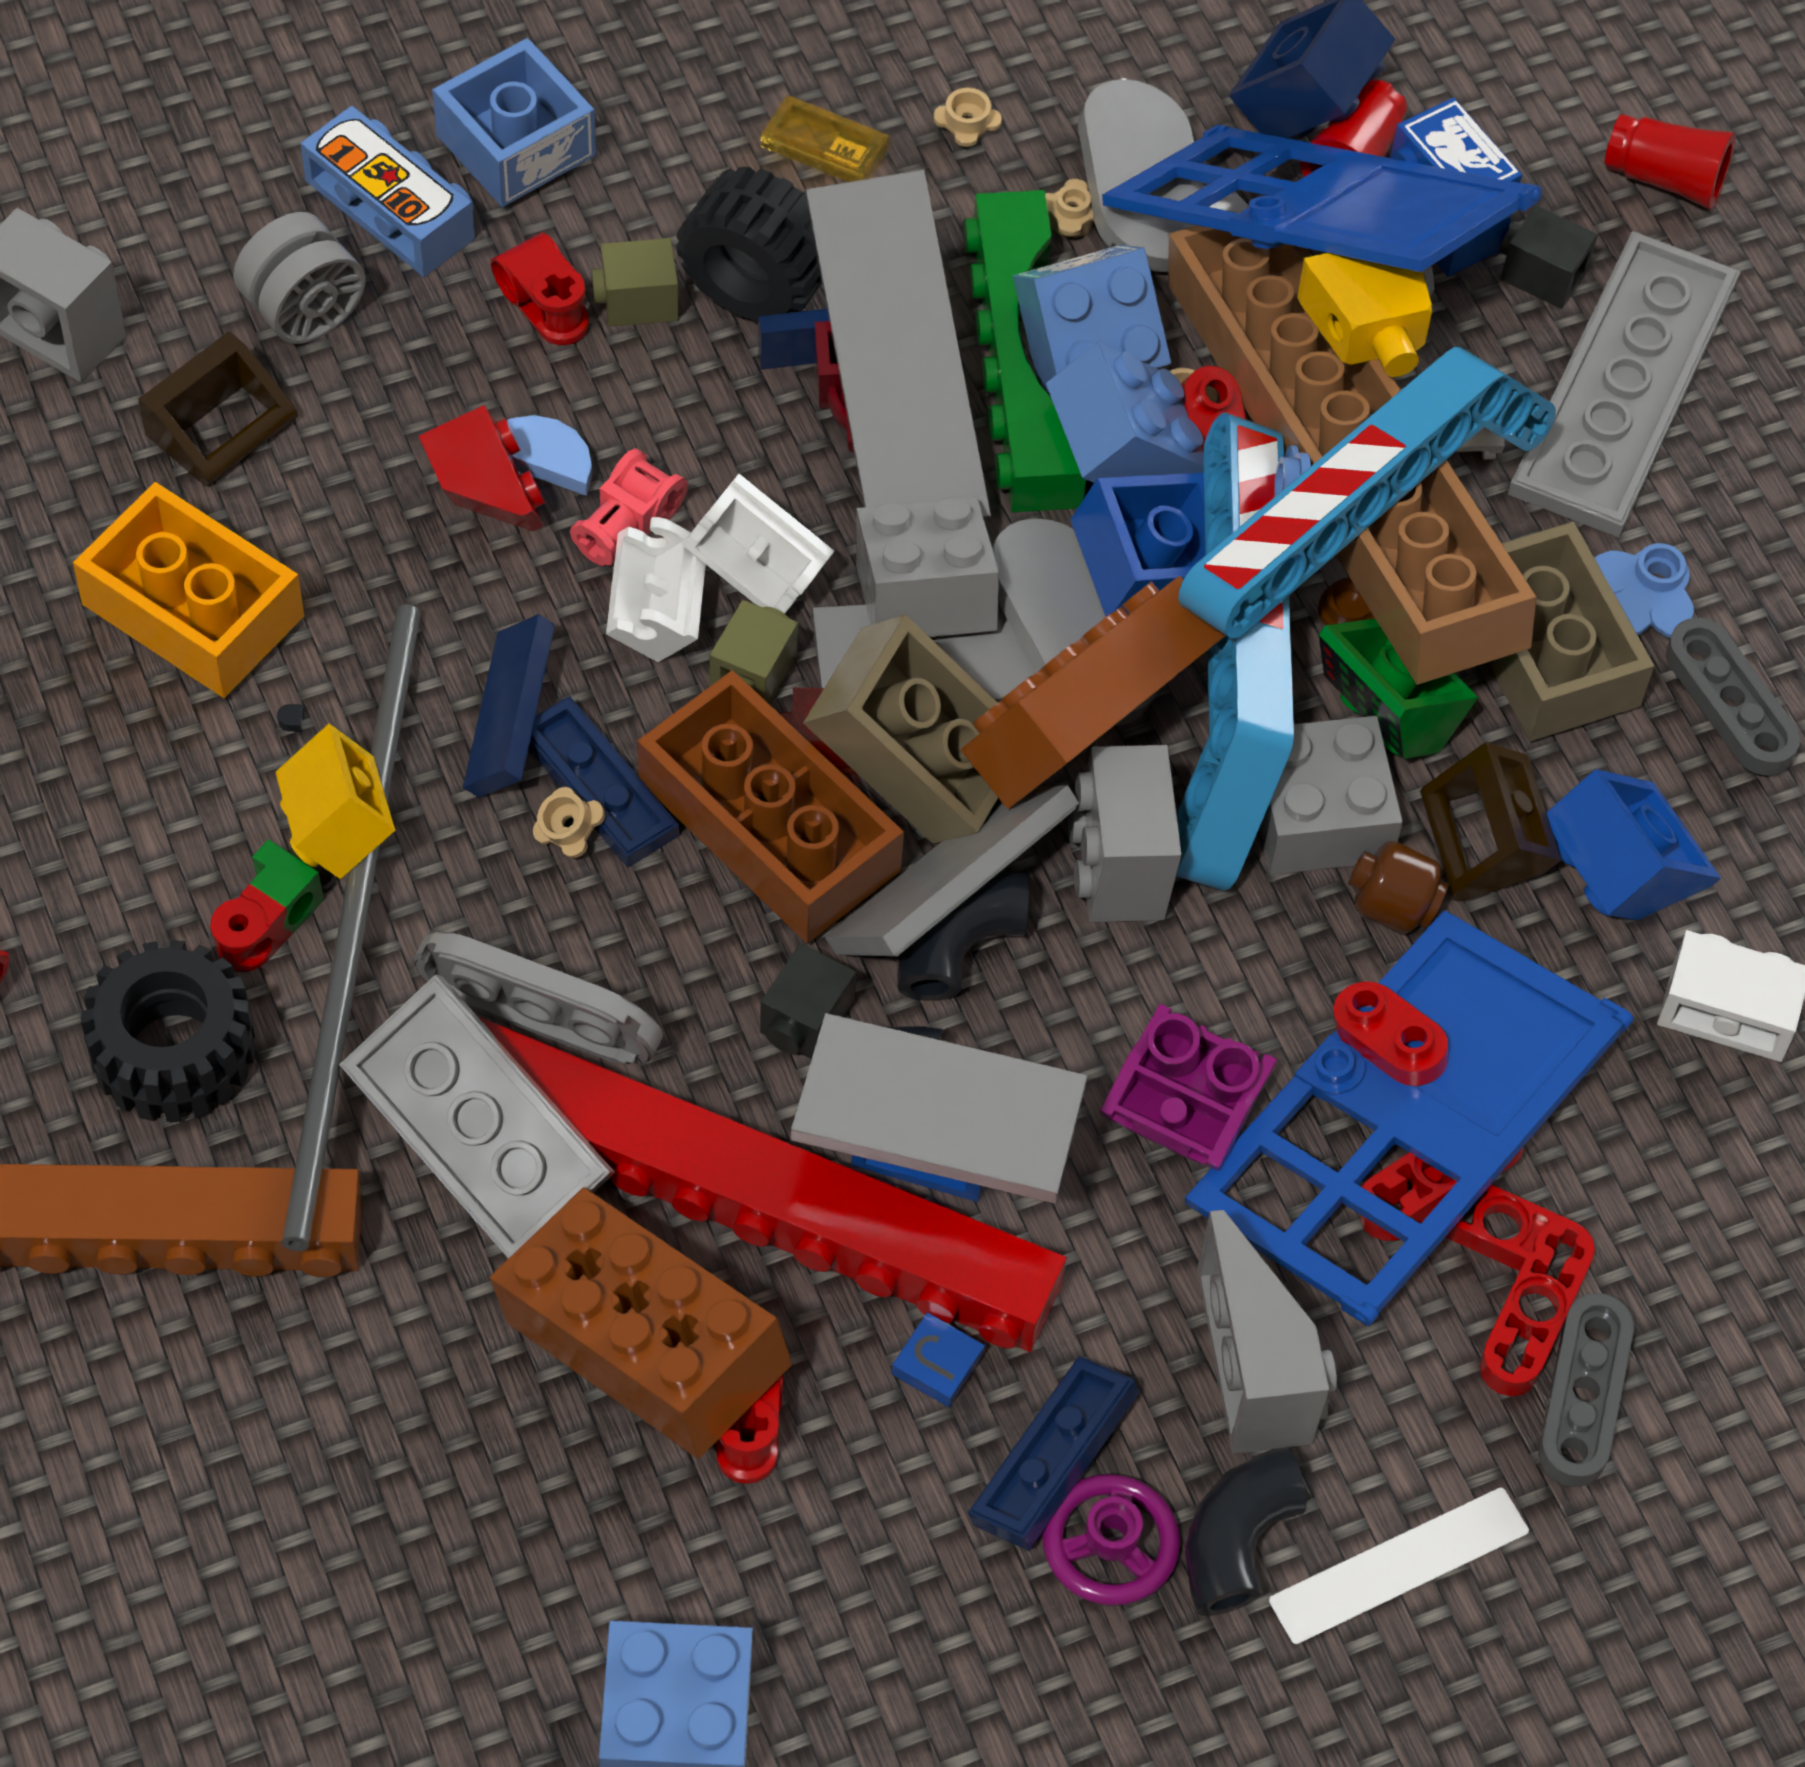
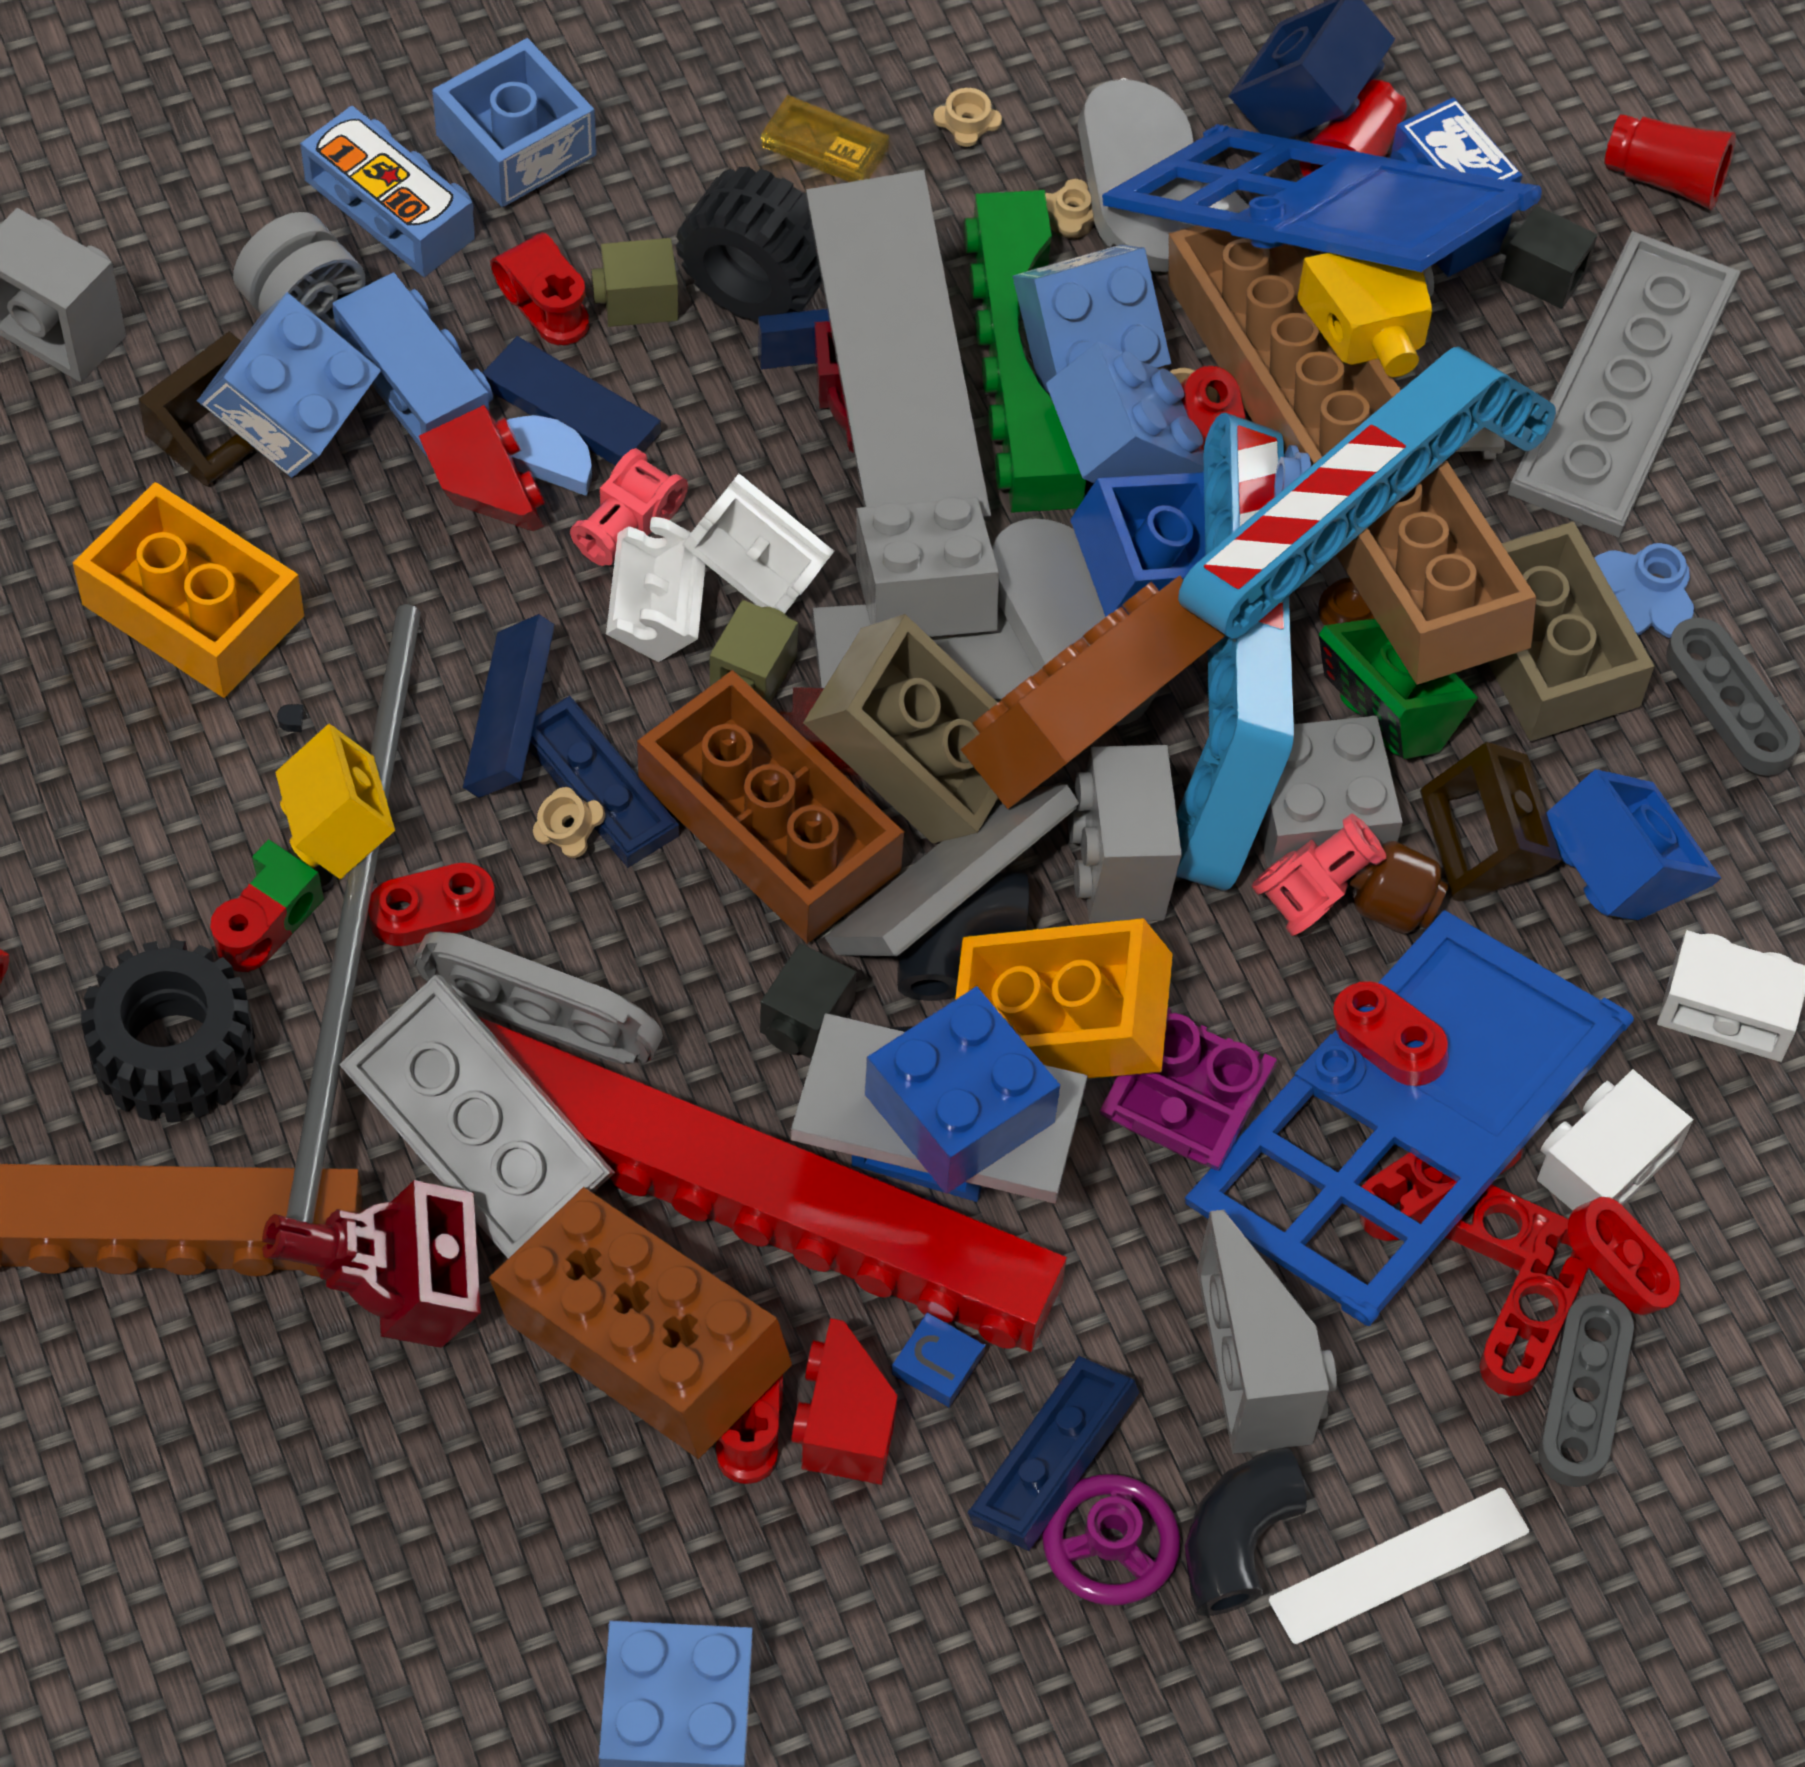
(289, 385): none -> medium blue brick
(396, 1259): none -> dark red brick
(419, 364): none -> medium blue brick
(431, 903): none -> red plate
(557, 391): none -> dark blue tile
(851, 1410): none -> red slope
(961, 1089): none -> blue brick
(1078, 993): none -> light orange brick
(1315, 877): none -> coral connector
(1615, 1145): none -> white brick
(1623, 1256): none -> red plate

